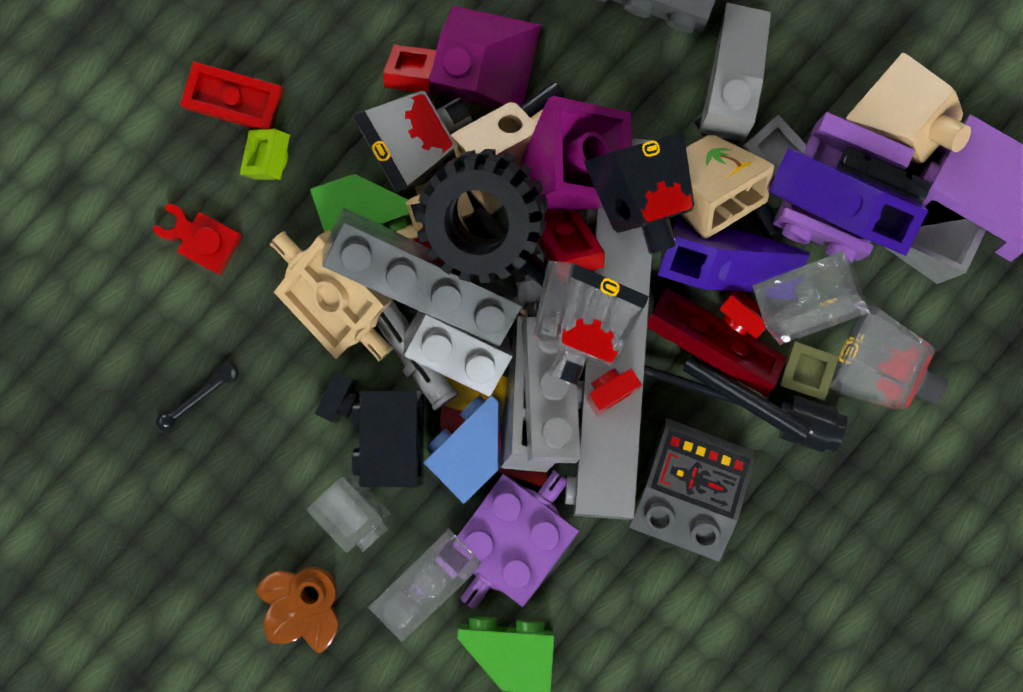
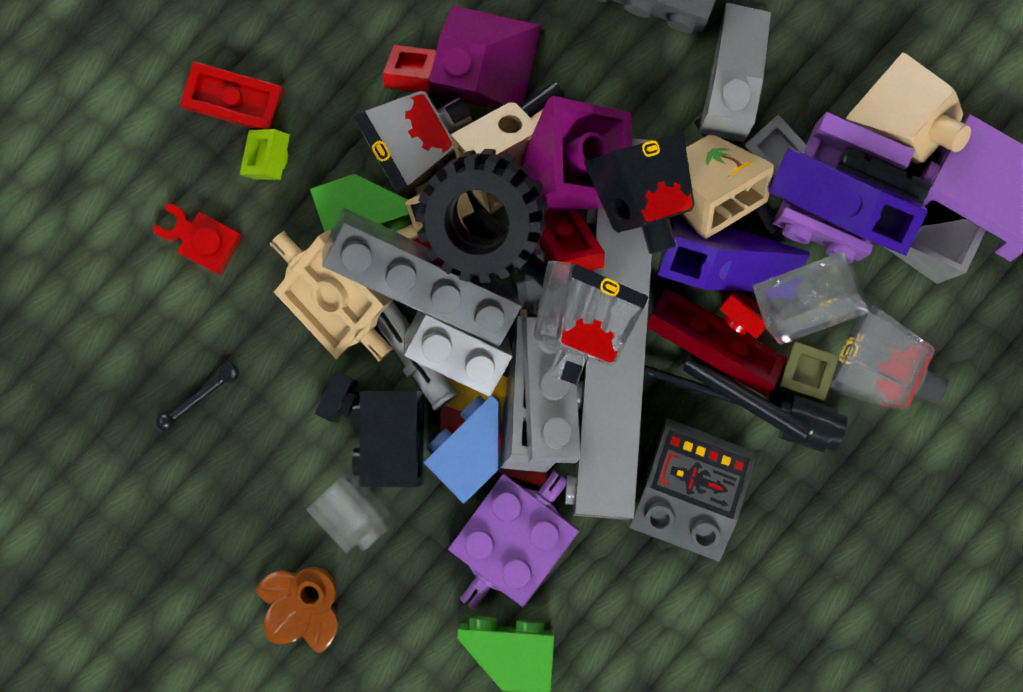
(425, 585): clear brick -> none
(612, 389): red plate -> none

